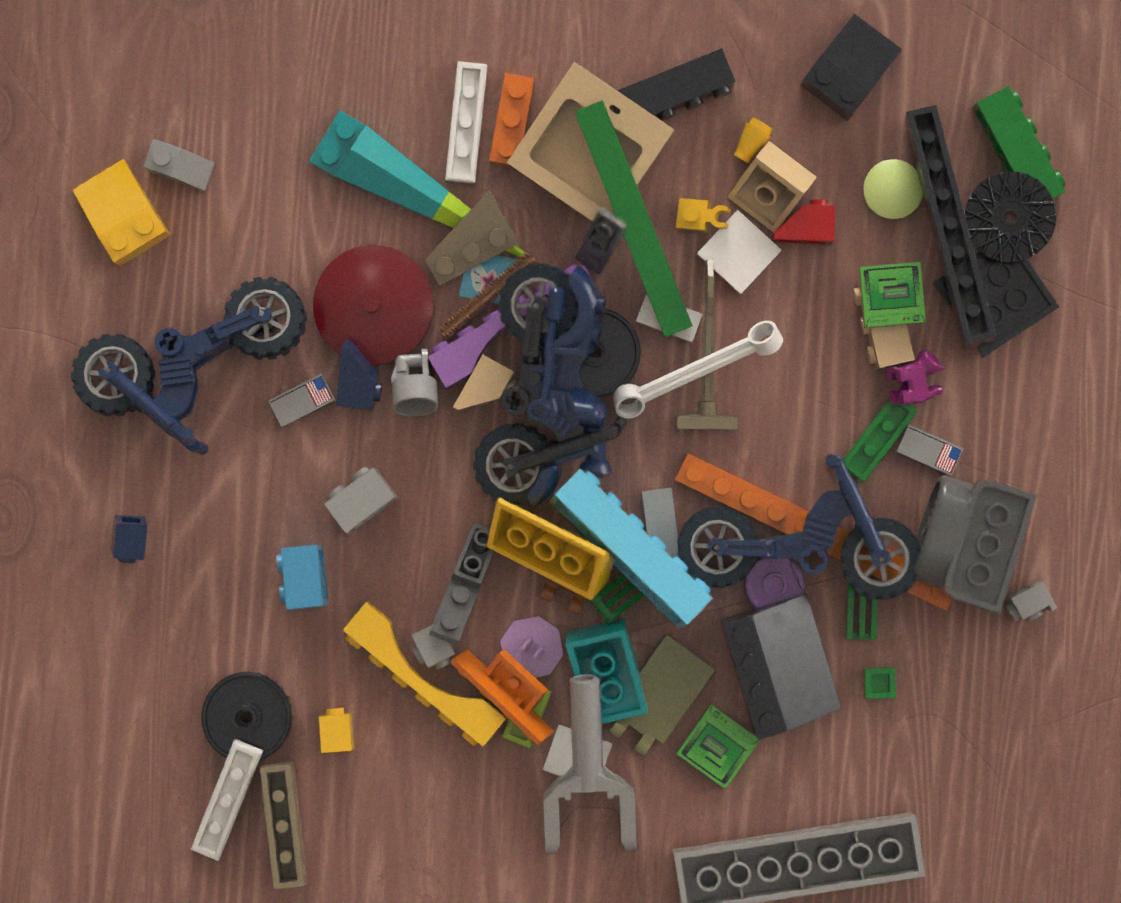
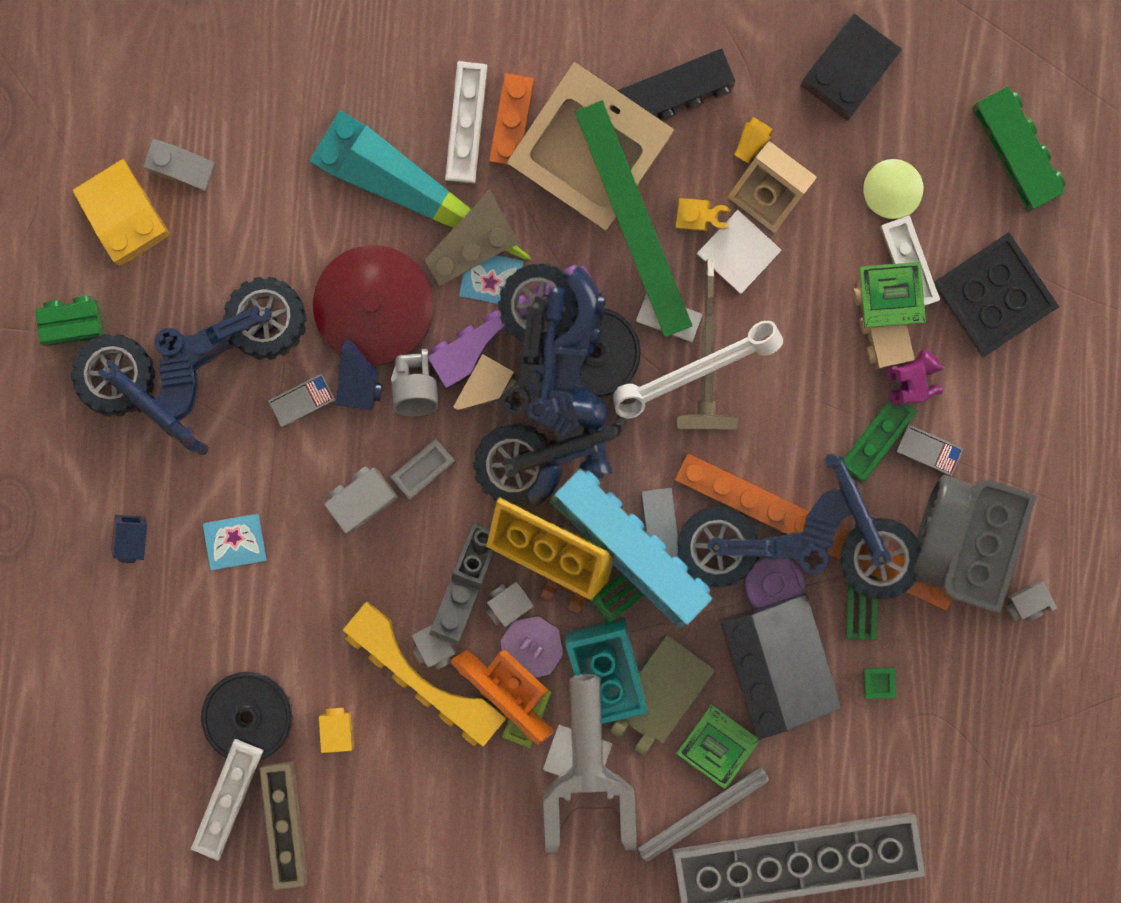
(69, 322): none -> green brick
(234, 542): none -> medium azure sticker
(303, 577): dark azure brick -> none
(422, 469): none -> light grey tile
(483, 298): medium nougat axle -> none
(508, 604): none -> light grey brick
(601, 240): dark grey slope -> none
(703, 814): none -> light grey axle
(809, 225): red slope -> none
(905, 248): none -> white plate
(949, 227): black brick -> none
(1033, 211): black wheel -> none

